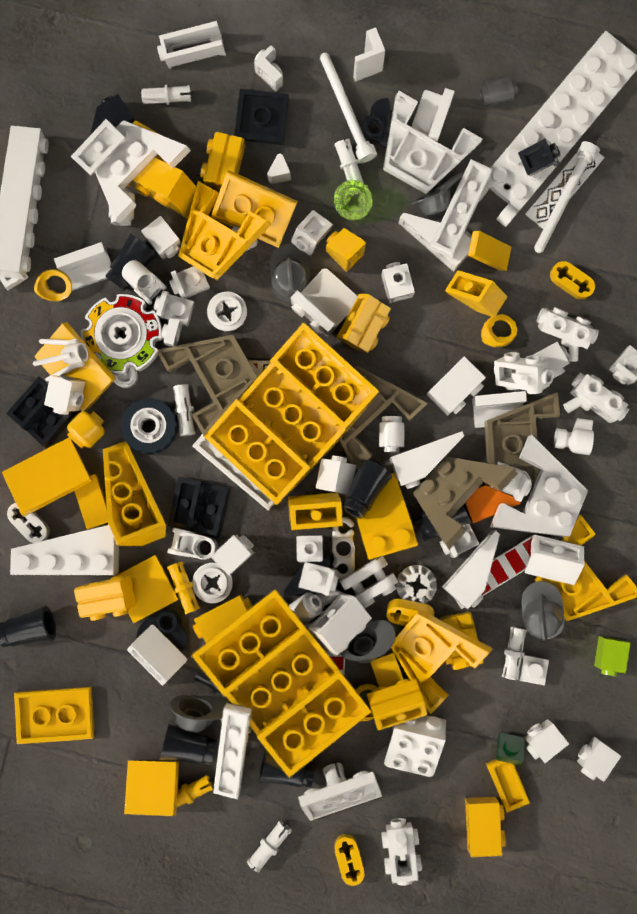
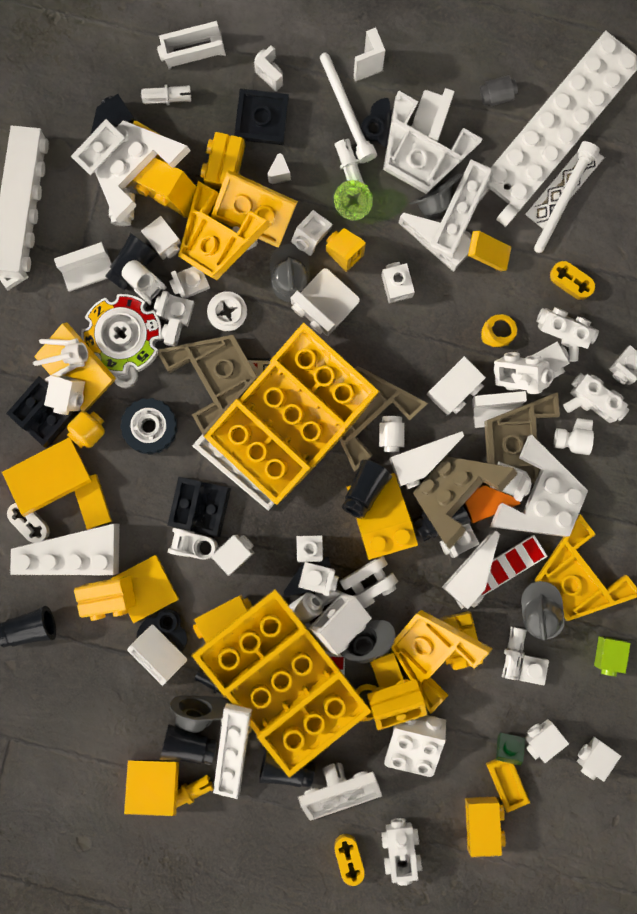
(42, 289): yellow piece -> none
(54, 715): yellow tile -> none
(130, 505): yellow wedge -> none
(183, 587): yellow pin -> none
(184, 410): white pin -> none
(200, 583): white gear -> none
(269, 846): white pin -> none
(315, 511): yellow brick -> none
(335, 475): white brick -> none
(349, 559): white piece -> none
(364, 323): yellow brick -> none
(408, 610): yellow beam -> none
(426, 578): white gear -> none
(477, 293): yellow slope -> none
(539, 156): black bracket -> none
(555, 560): white panel -> none

